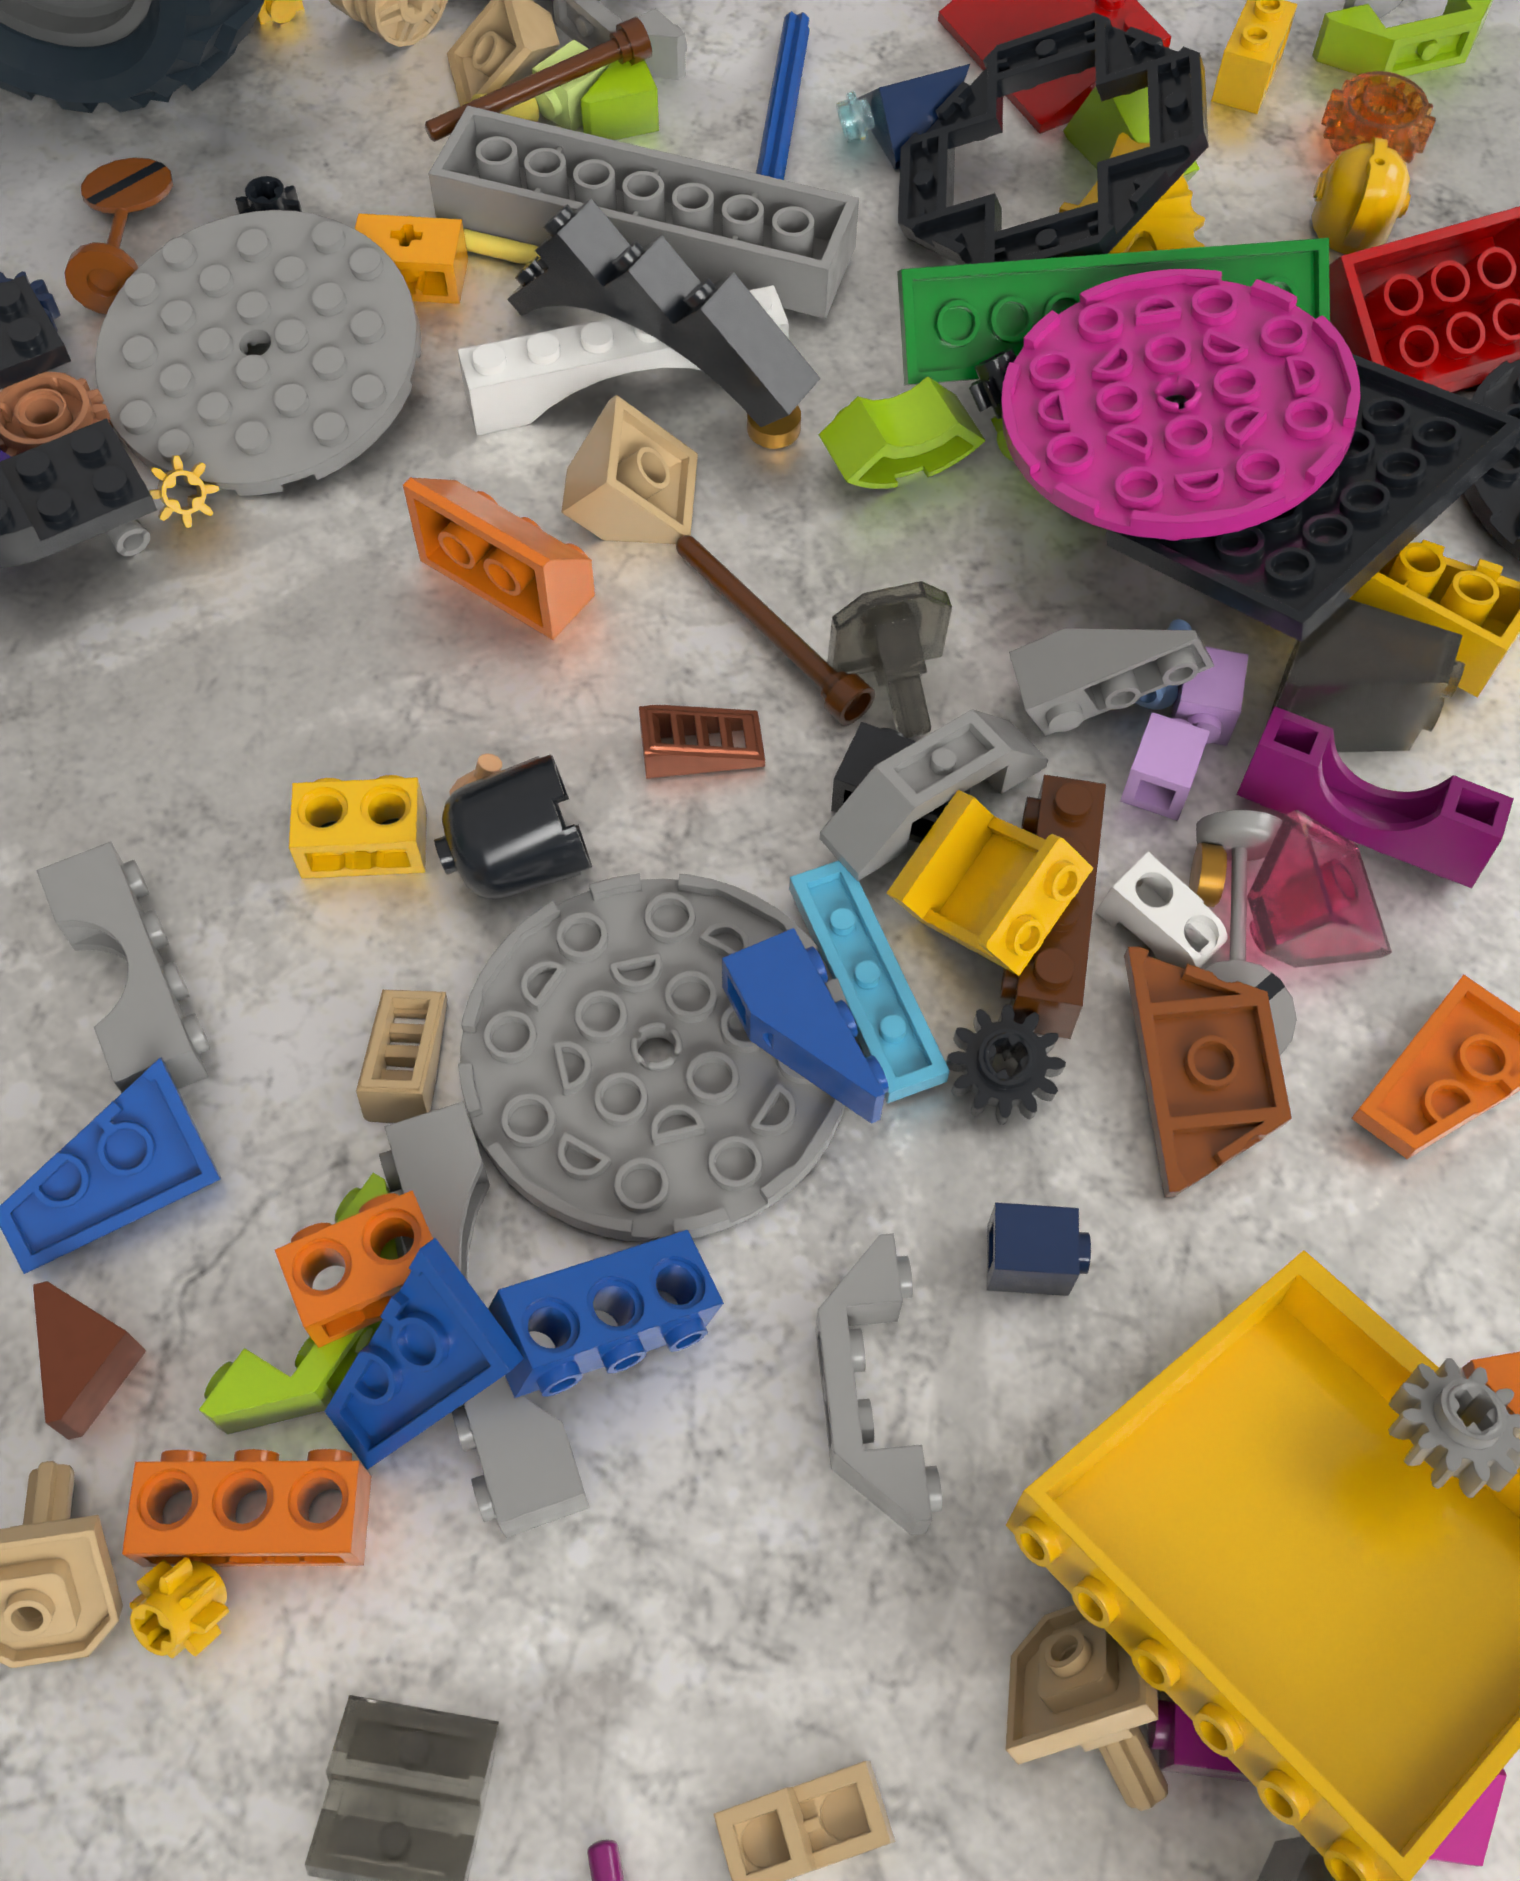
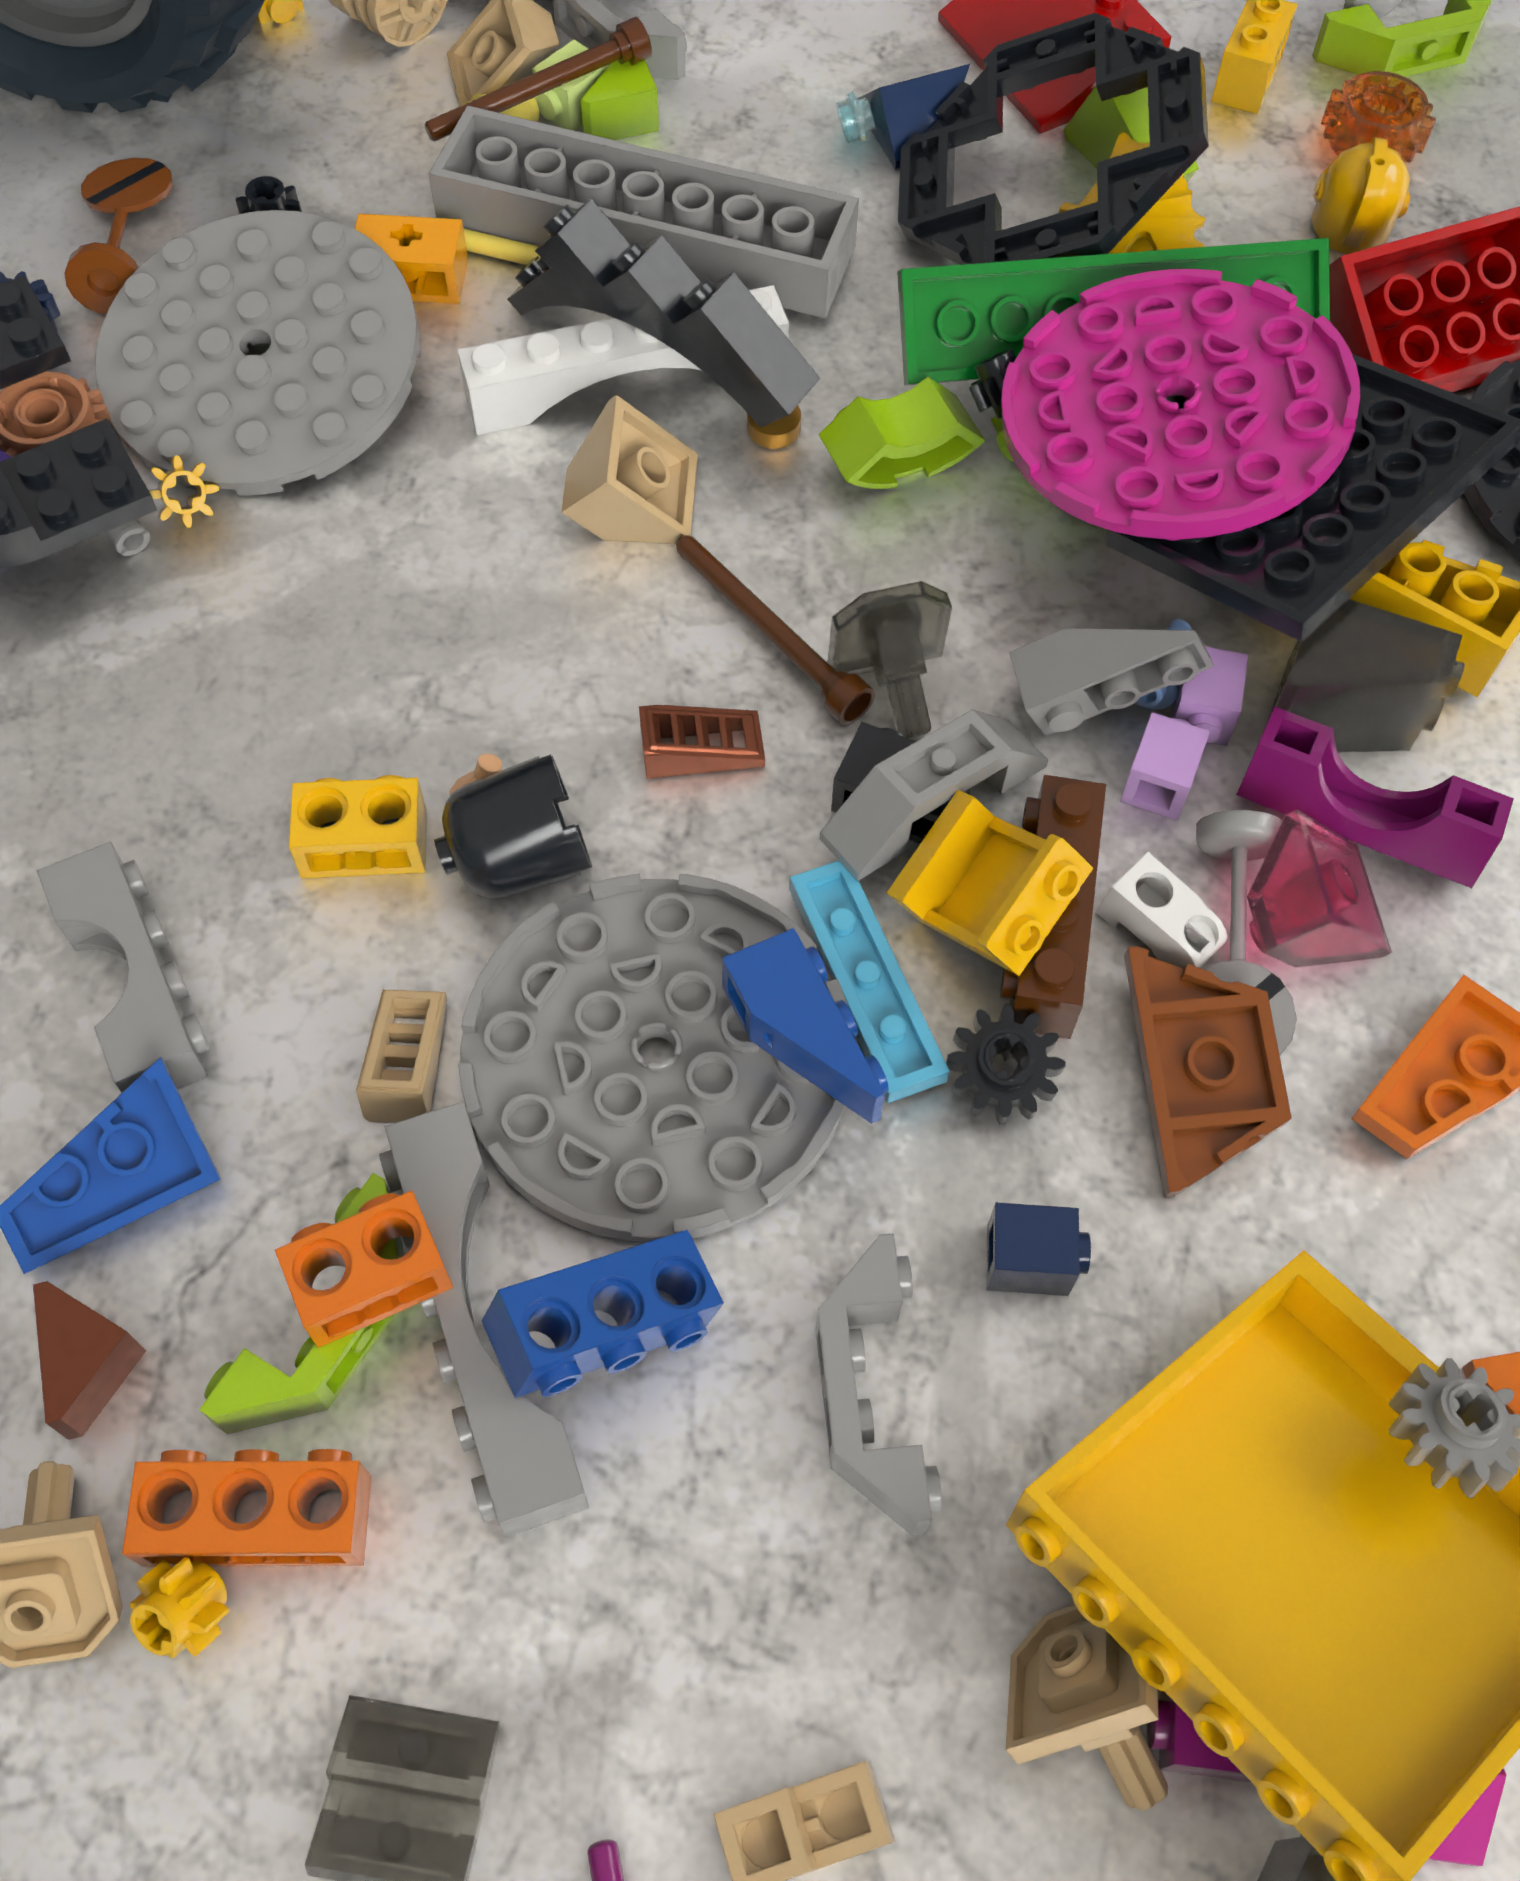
(423, 1360): blue wing -> none
(499, 554): orange slope -> none
(783, 96): blue axle -> none
(1208, 873): pearl gold tile -> none

